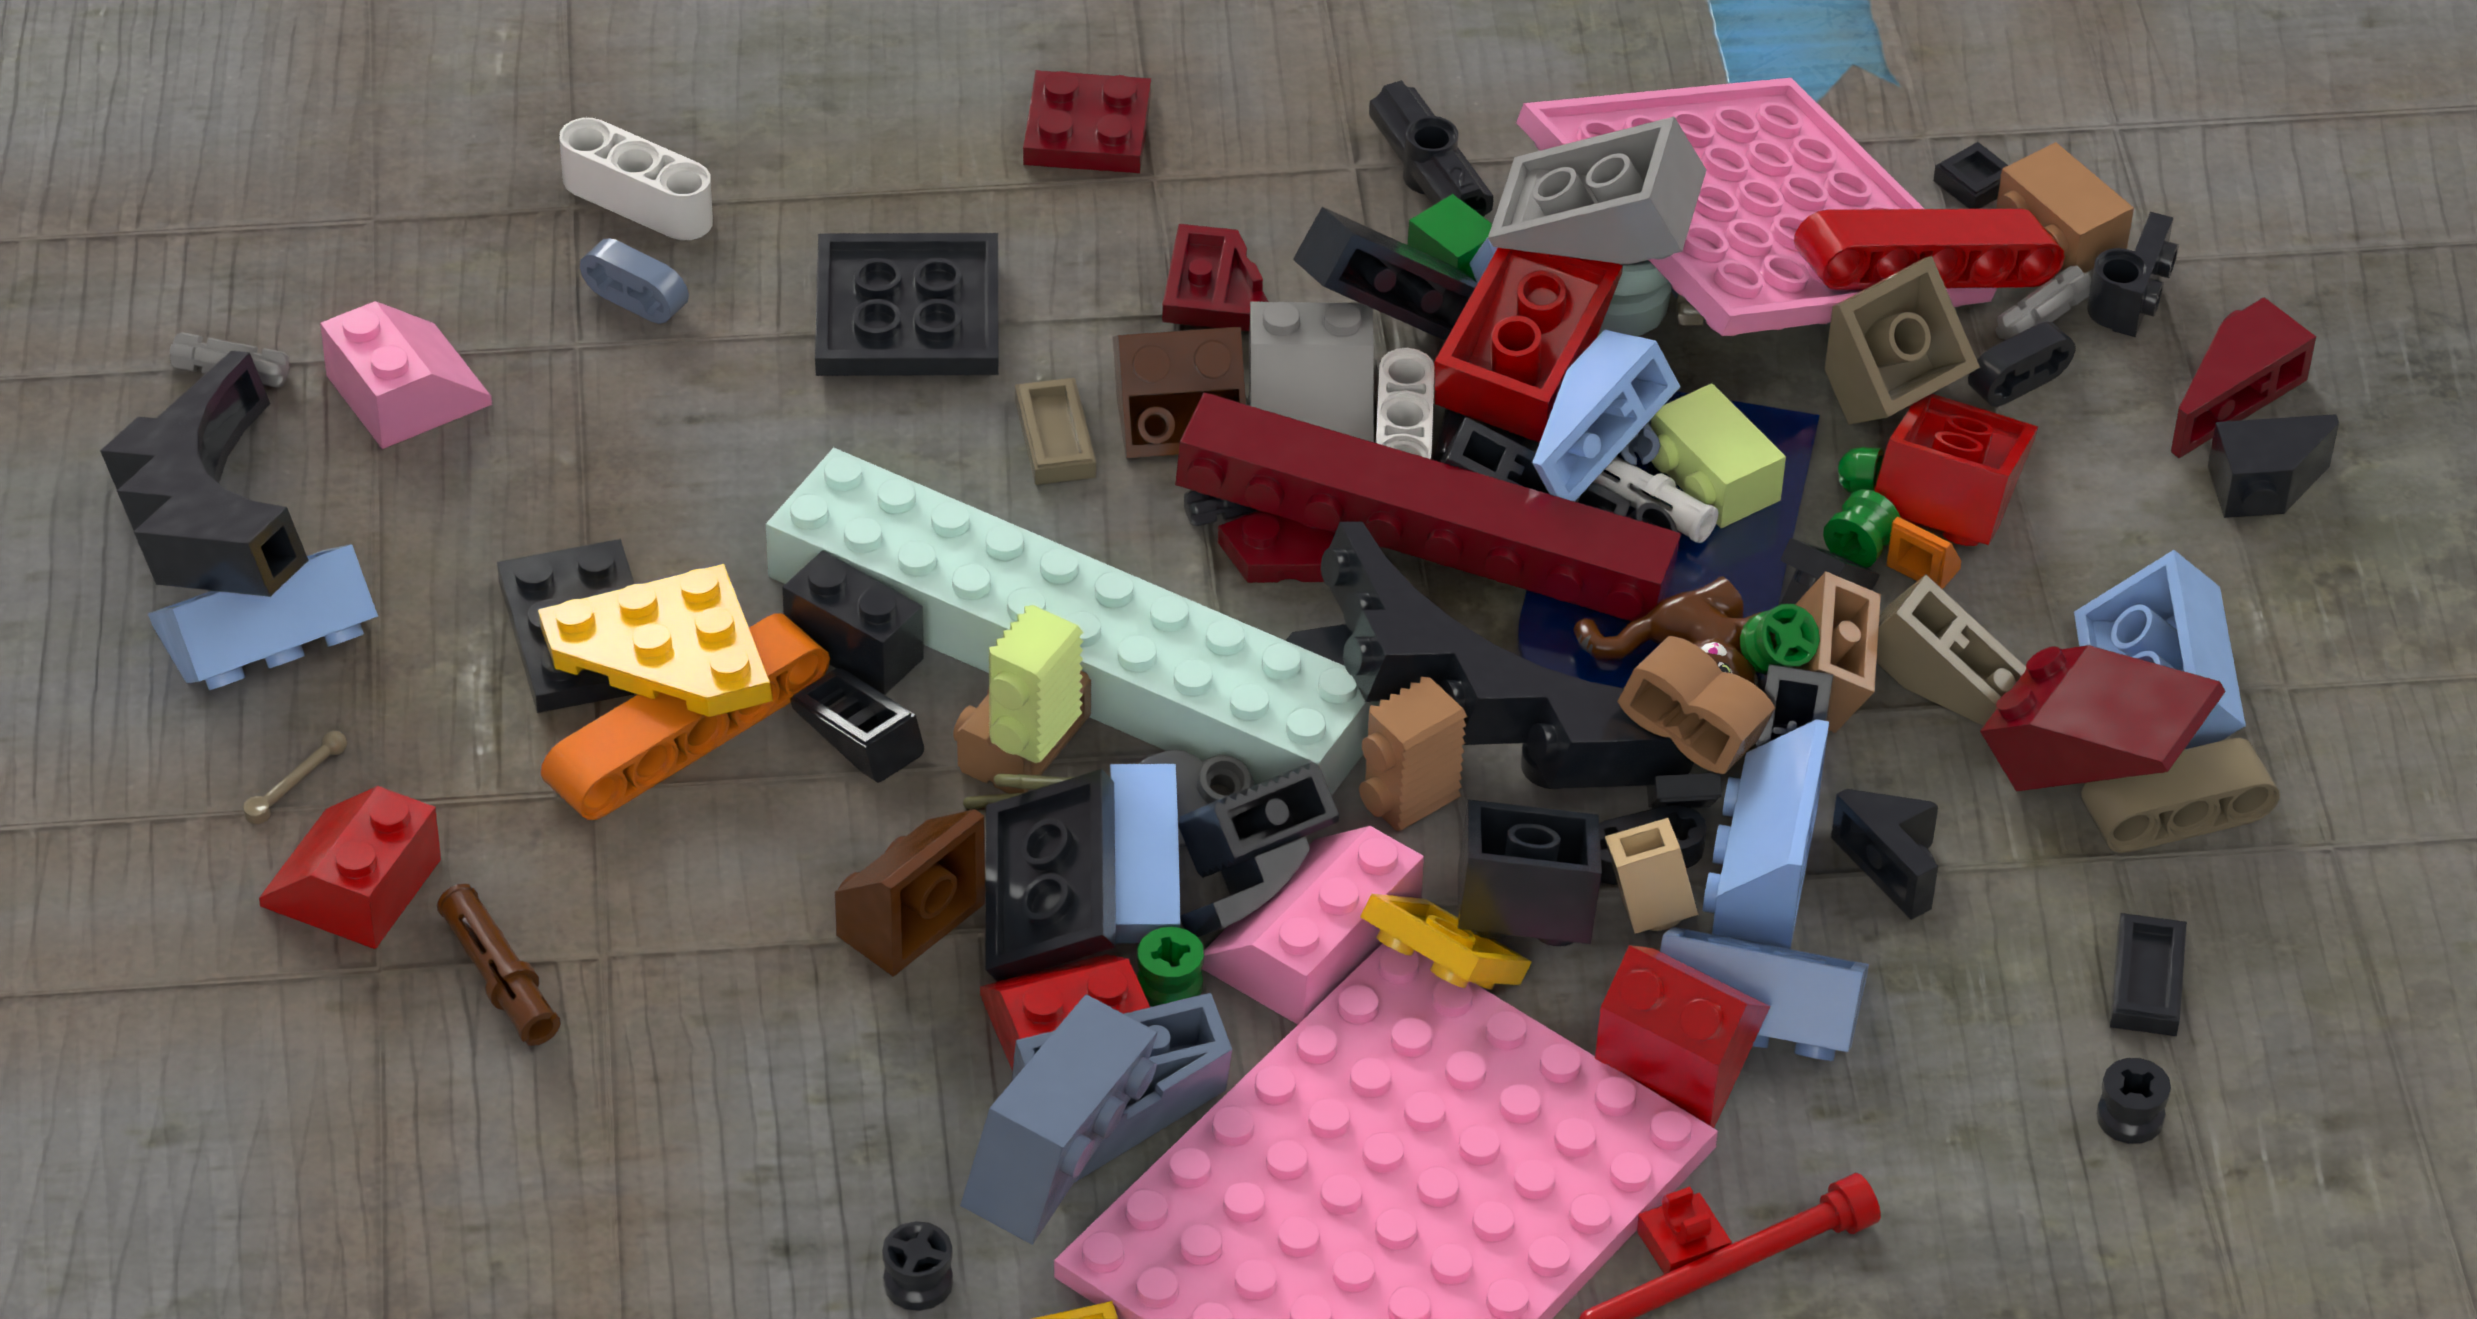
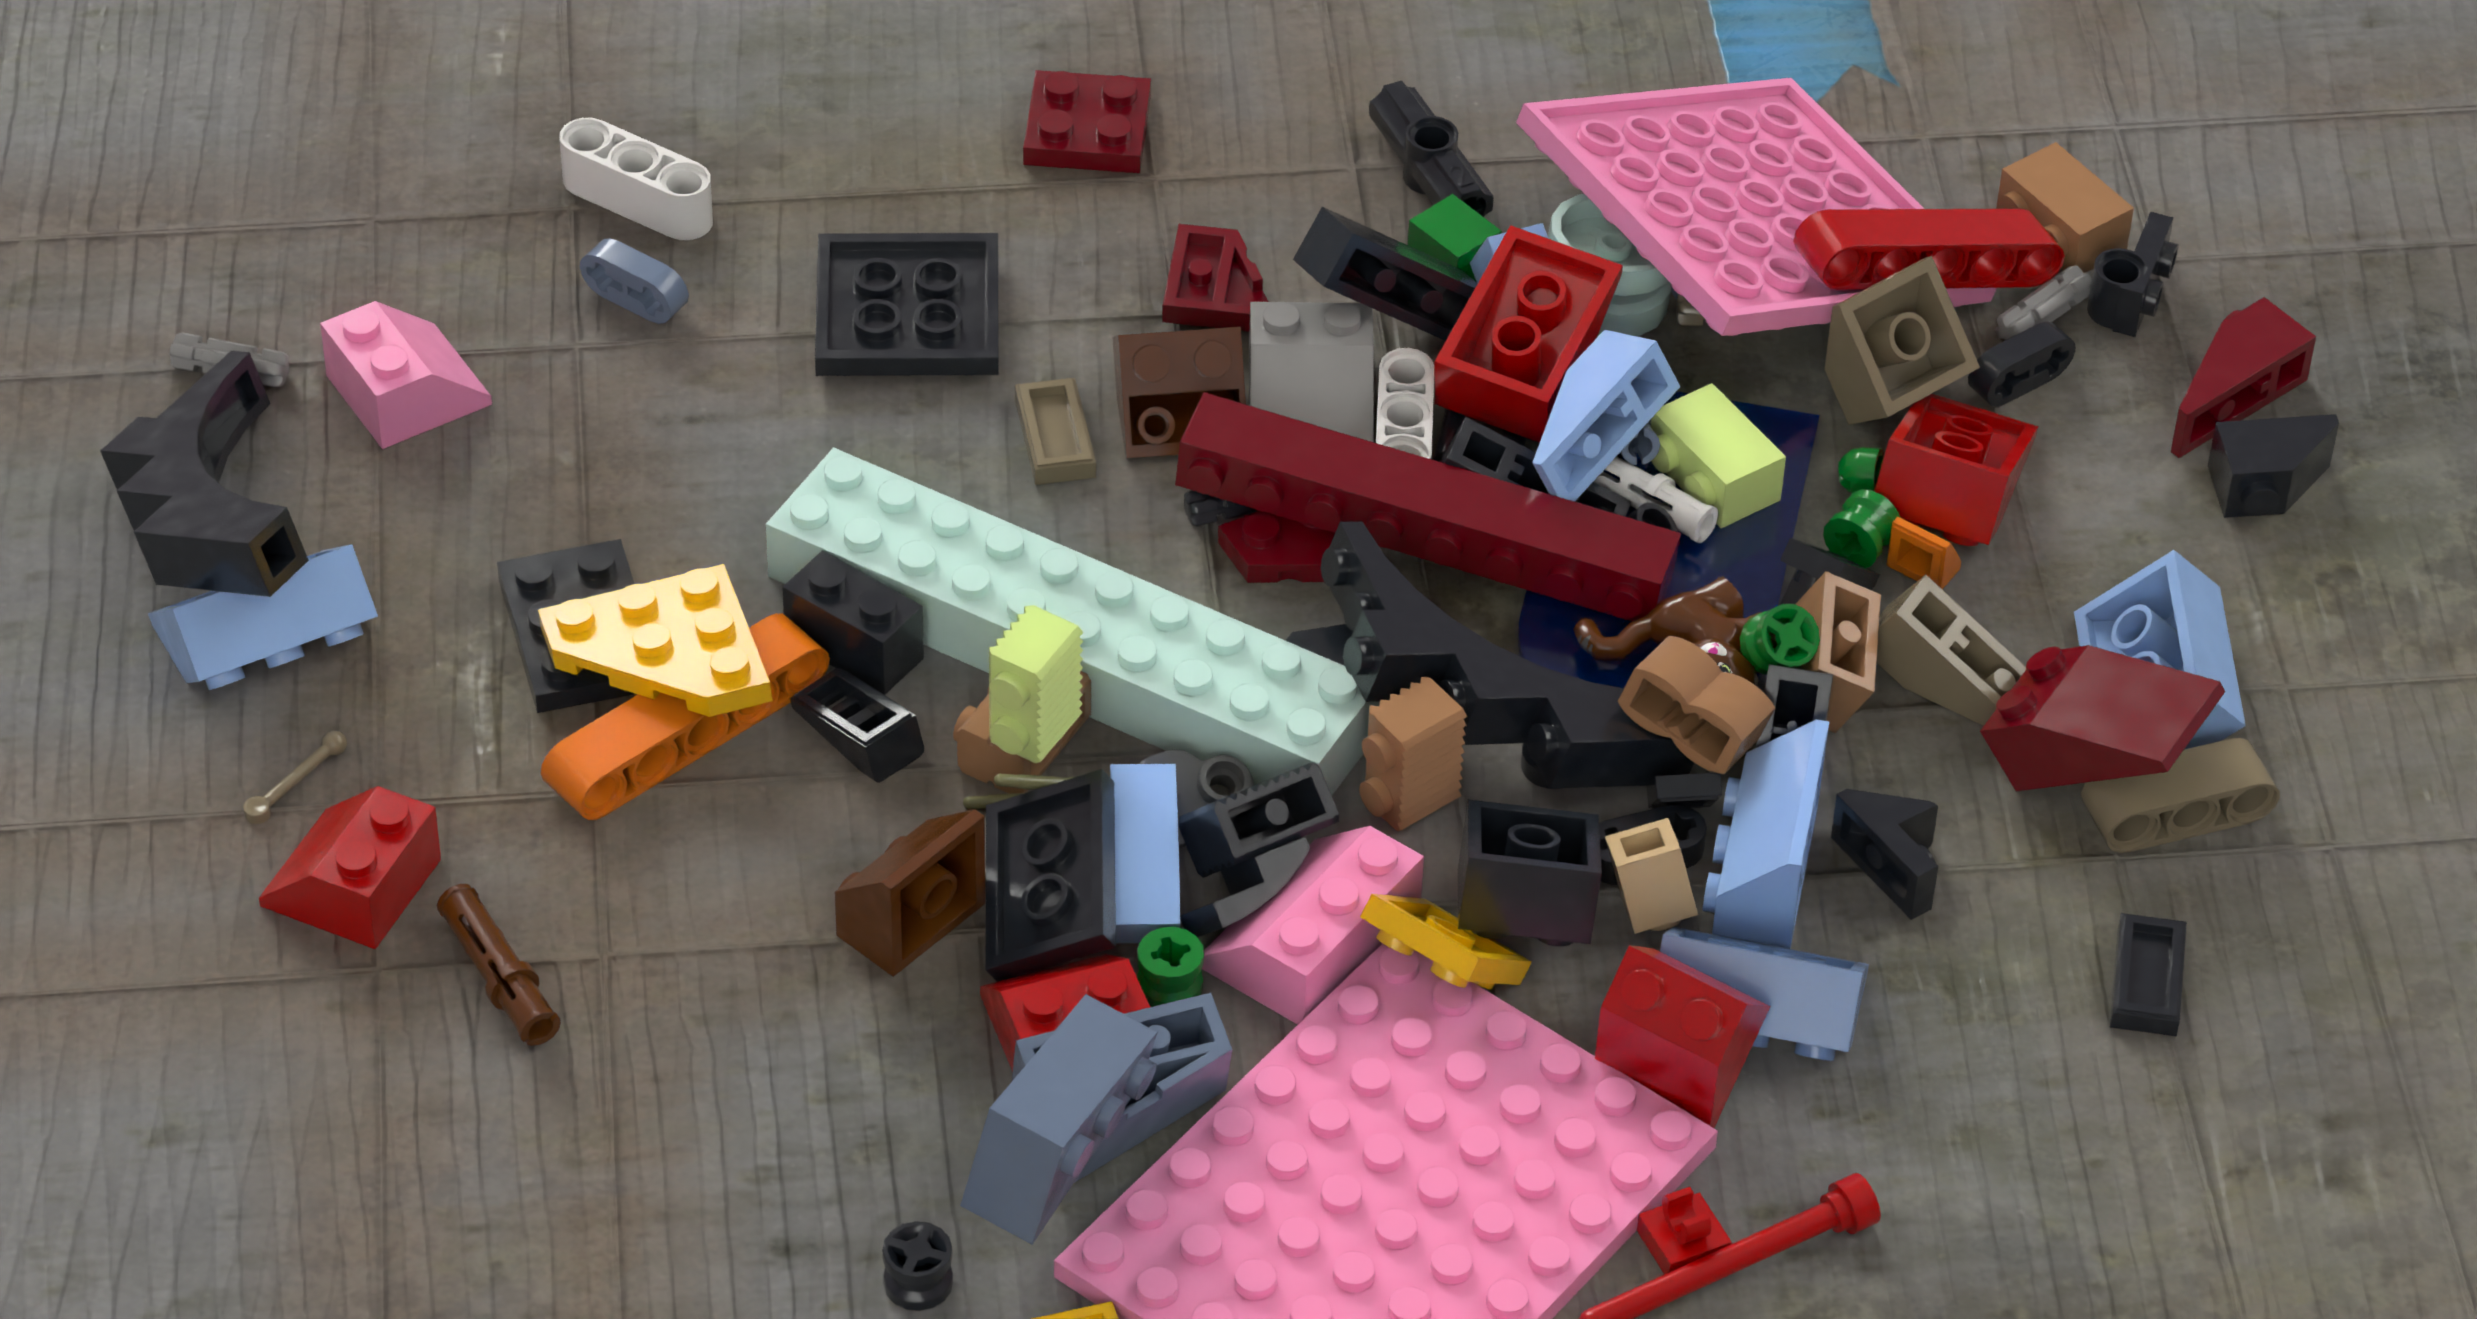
(1603, 196): light grey slope -> none
(1971, 176): black tile -> none
(2133, 1100): black wheel -> none

